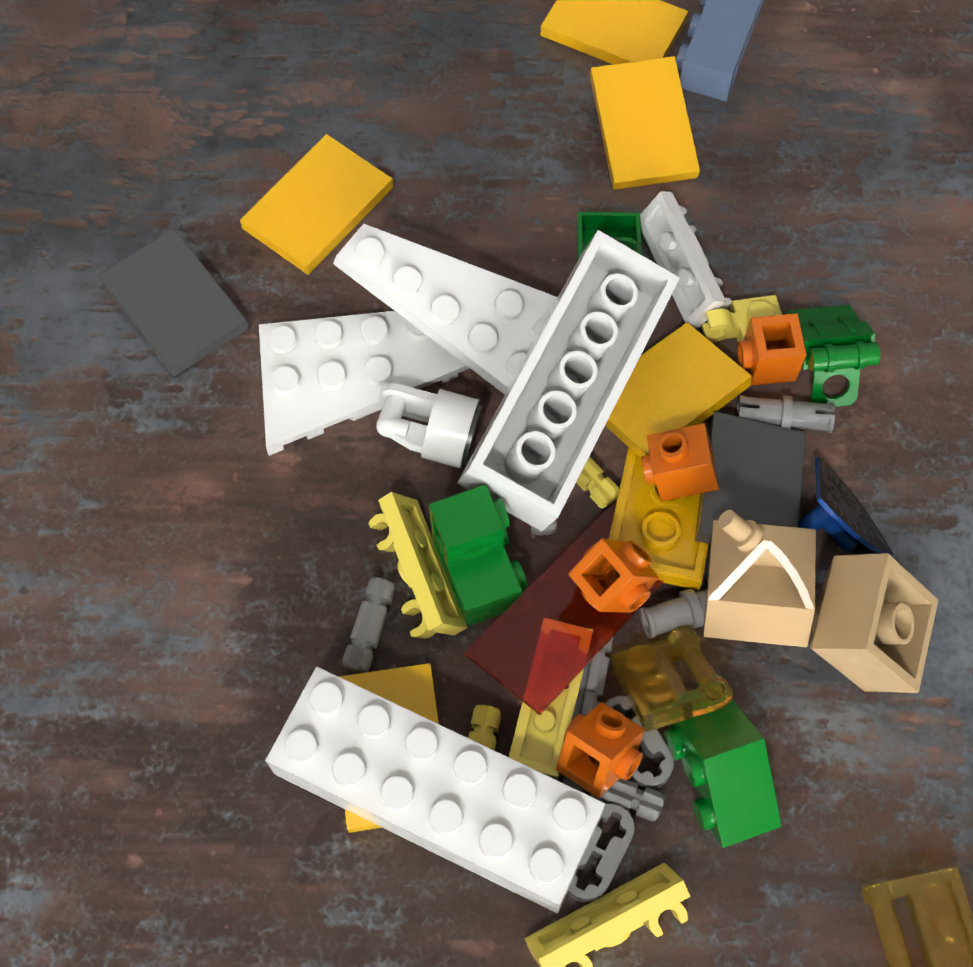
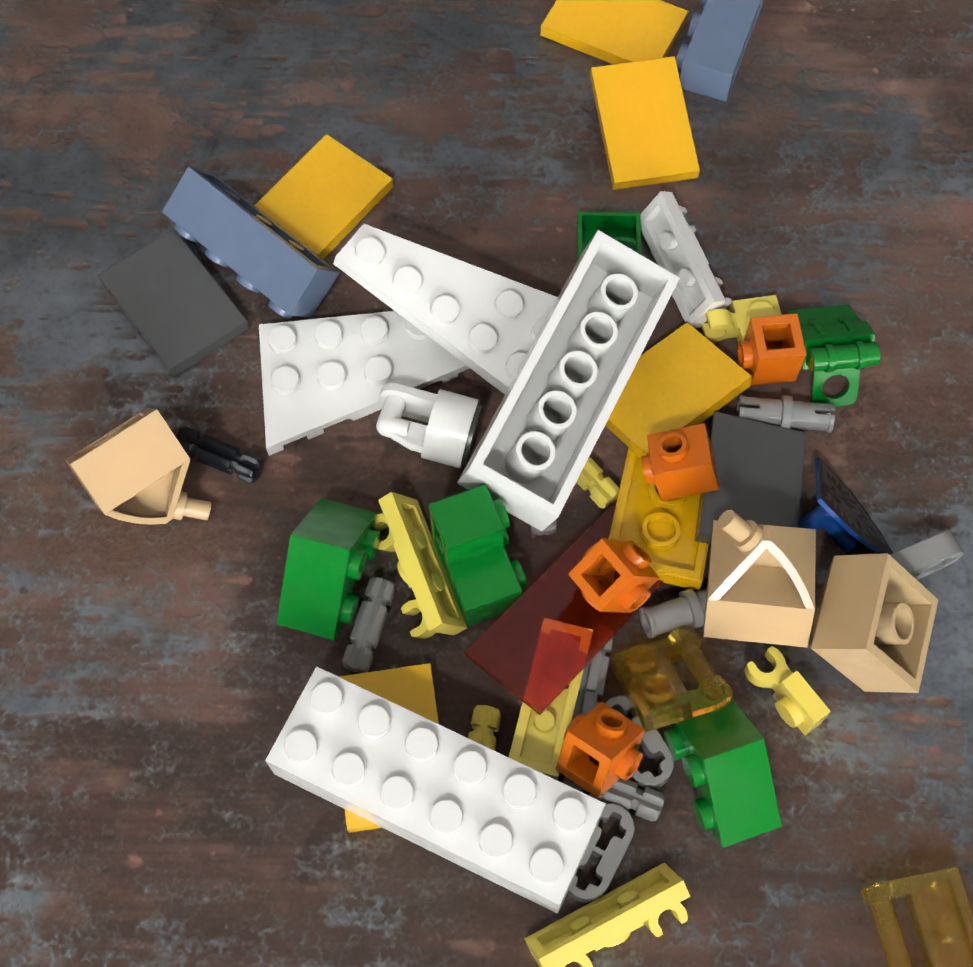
(138, 472): none -> tan piece
(220, 455): none -> black axle
(249, 243): none -> sand blue brick
(322, 566): none -> green brick
(794, 696): none -> light yellow plate
(929, 555): none -> light grey beam

